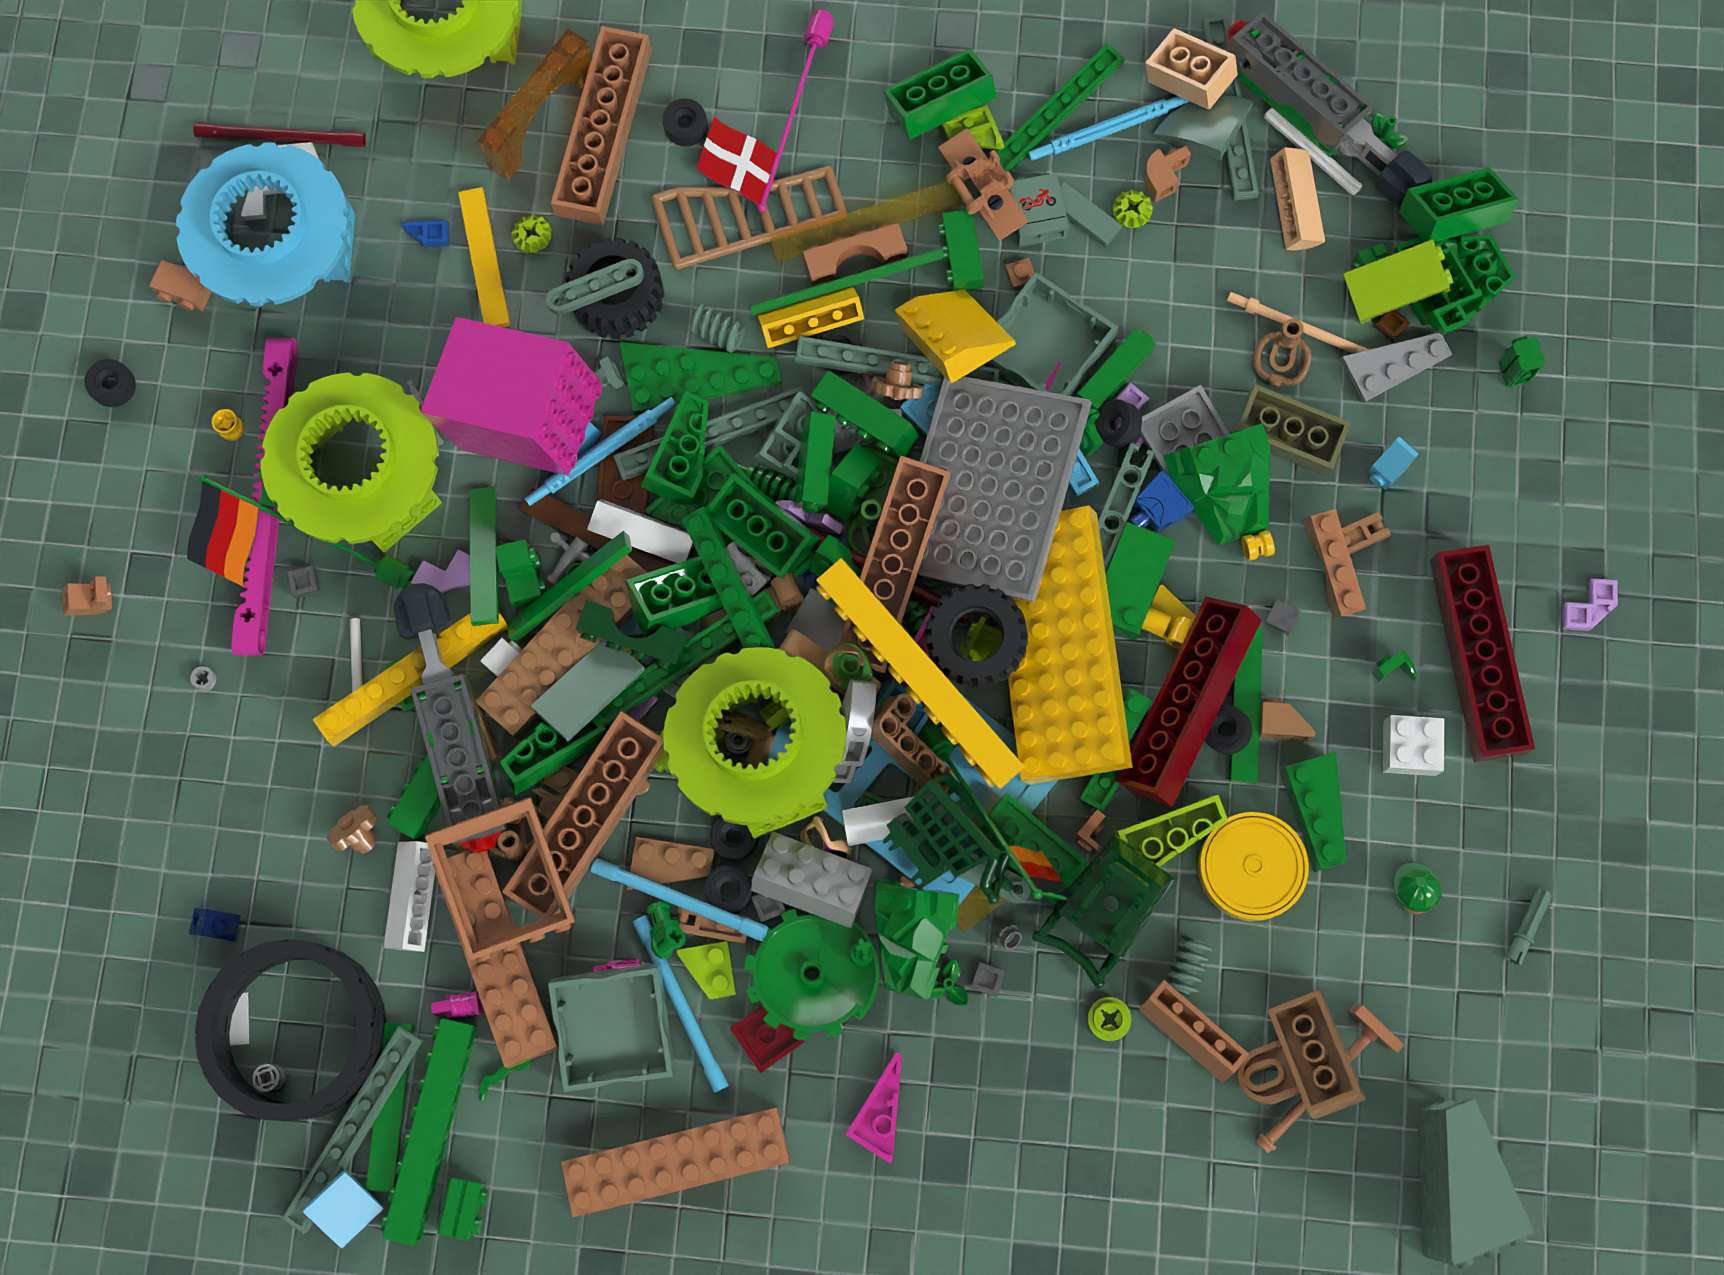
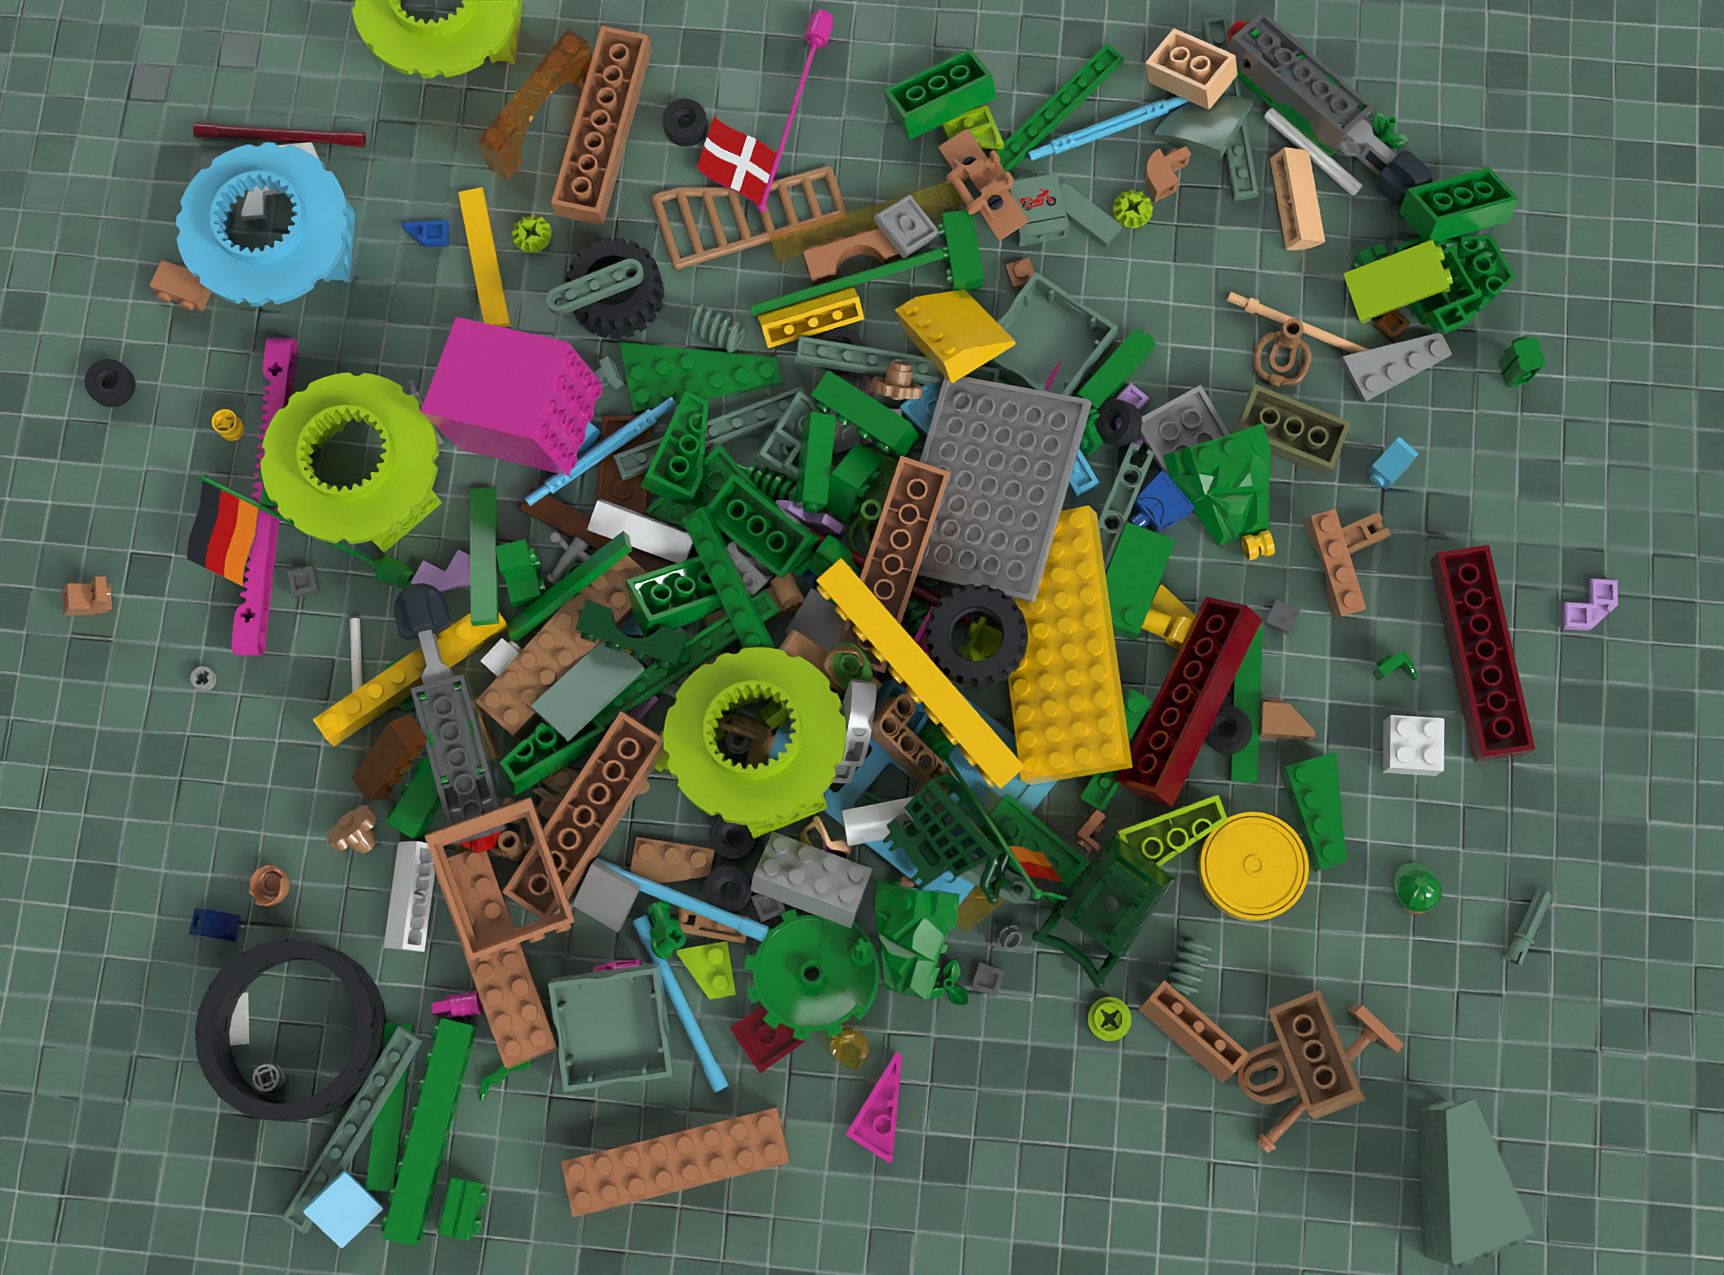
(269, 885): none -> nougat hair
(389, 758): none -> reddish brown brick
(606, 896): none -> light grey tile
(850, 1048): none -> clear yellow hair
(906, 226): none -> light grey tile

